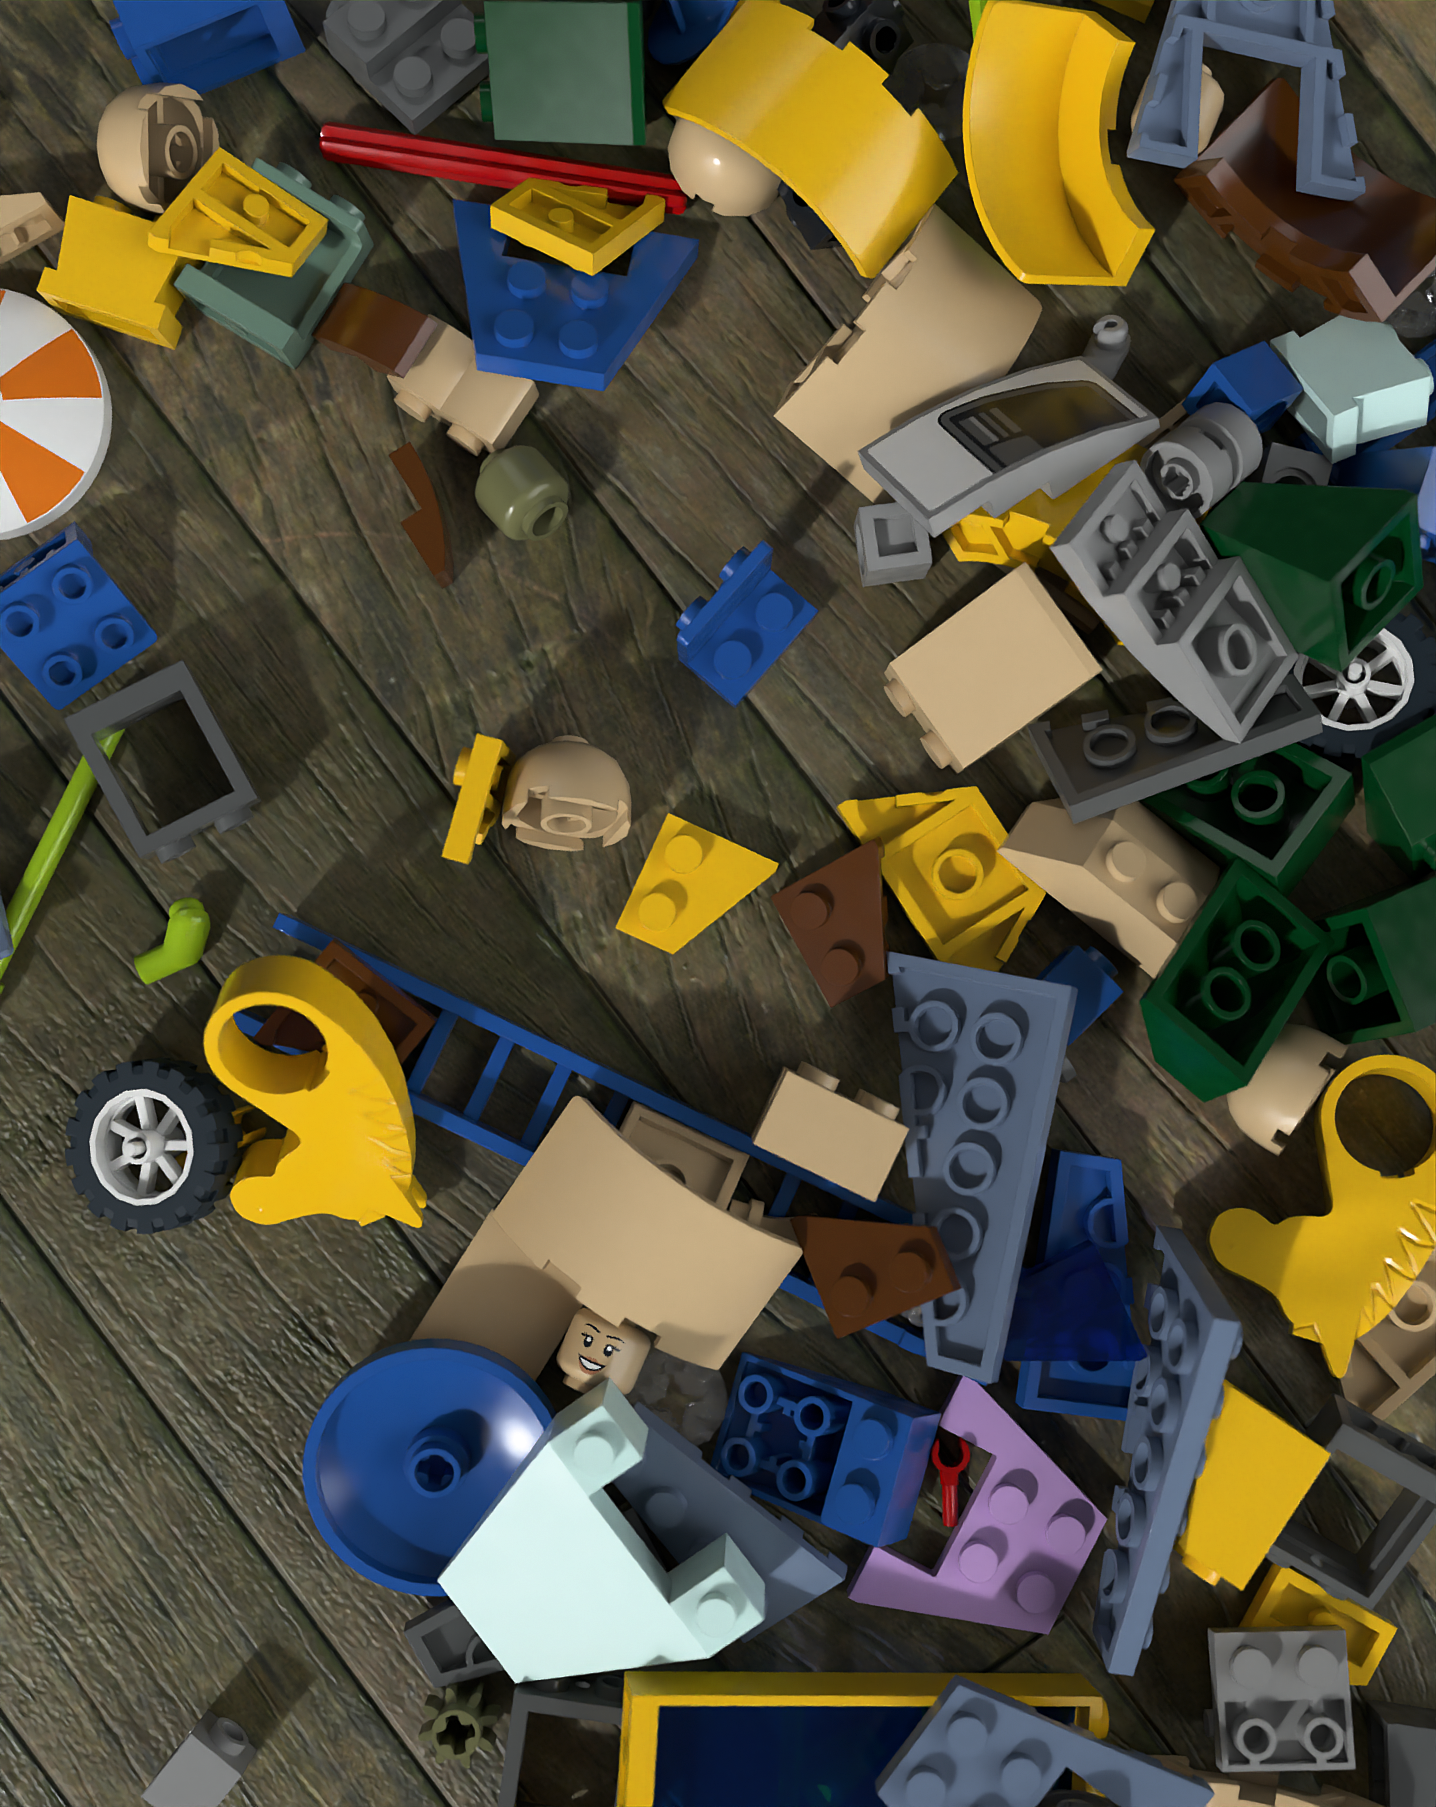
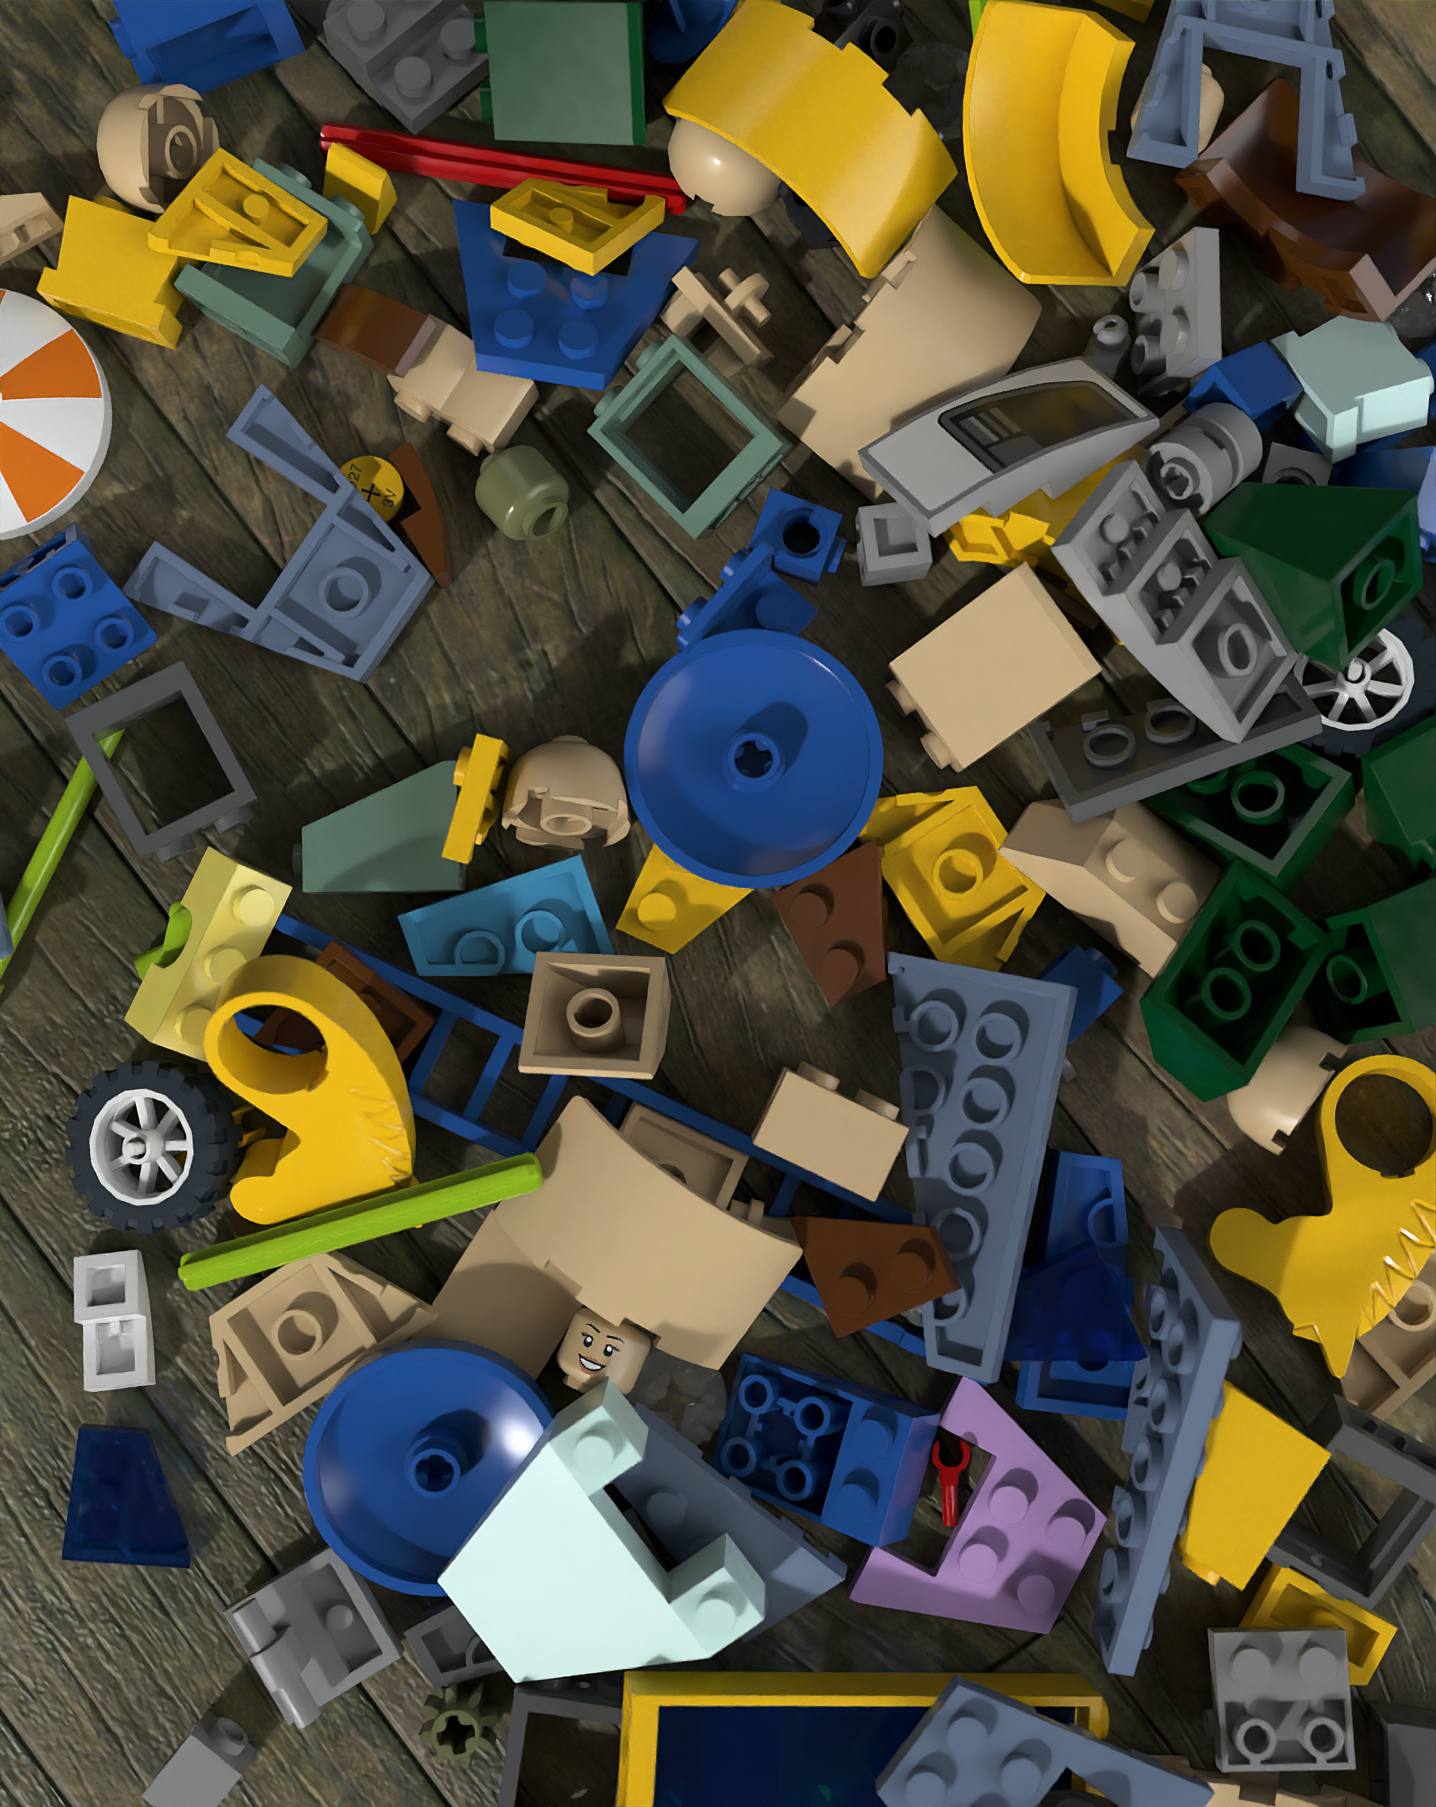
(116, 1320): none -> white slope
(122, 1502): none -> clear blue wing
(231, 921): none -> light yellow arch
(300, 1335): none -> tan wing
(313, 1634): none -> light grey plate
(341, 590): none -> sand blue wing
(359, 183): none -> yellow slope
(362, 1221): none -> lime axle
(378, 484): none -> yellow piece
(385, 841): none -> sand green slope
(507, 922): none -> dark azure wing
(596, 1015): none -> tan slope
(623, 406): none -> sand green window
(700, 302): none -> tan hips
(753, 759): none -> blue dish
(787, 512): none -> blue brick
(1177, 314): none -> light grey plate

